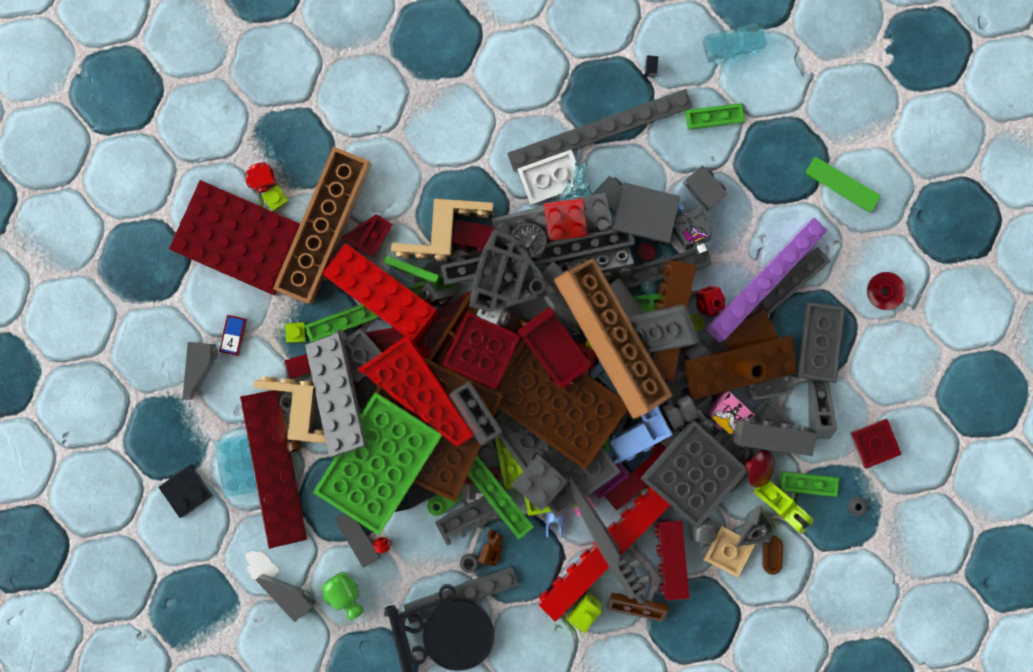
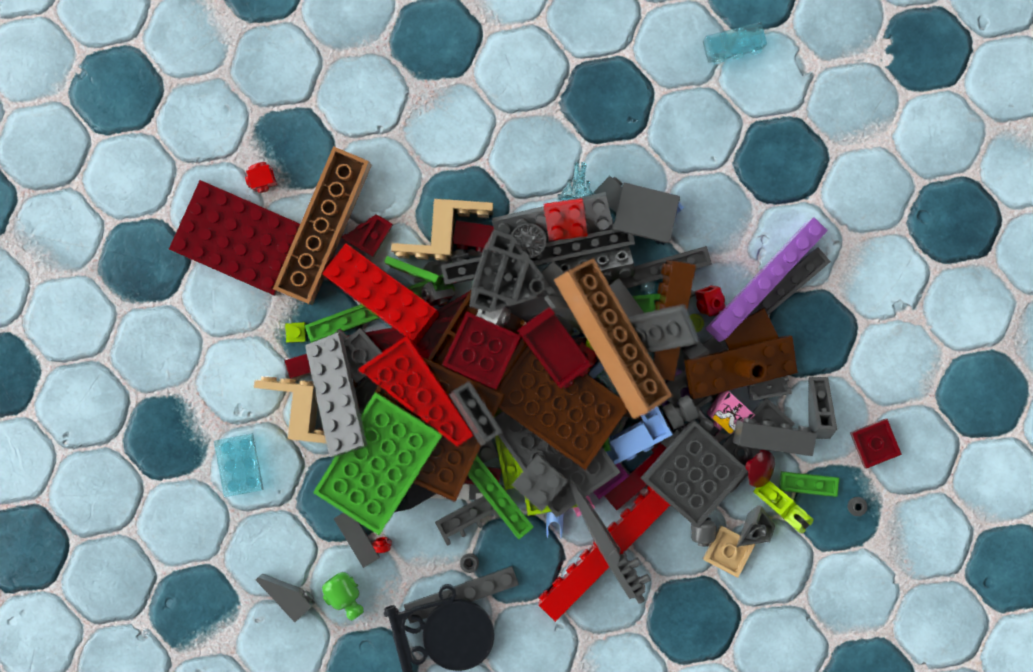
(185, 491): black plate -> none
(199, 361): dark grey slope -> none
(233, 335): tile -> none
(260, 565): white sticker -> none
(273, 469): dark red plate -> none
(275, 198): lime plate -> none
(284, 397): dark grey plate -> none
(293, 446): reddish brown hinge -> none
(444, 503): bright green plate -> none
(491, 551): reddish brown plate -> none
(547, 177): white plate -> none
(585, 612): lime torso -> none
(601, 129): dark grey plate -> none
(645, 252): dark red plate -> none
(647, 609): reddish brown plate -> none
(651, 66): black piece -> none
(672, 558): dark red brick -> none
(693, 230): dark grey torso -> none
(705, 187): dark grey brick -> none
(714, 116): bright green tile -> none
(772, 555): reddish brown tile -> none
(821, 342): dark grey tile -> none
(842, 184): bright green tile -> none
(895, 290): dark red dish -> none

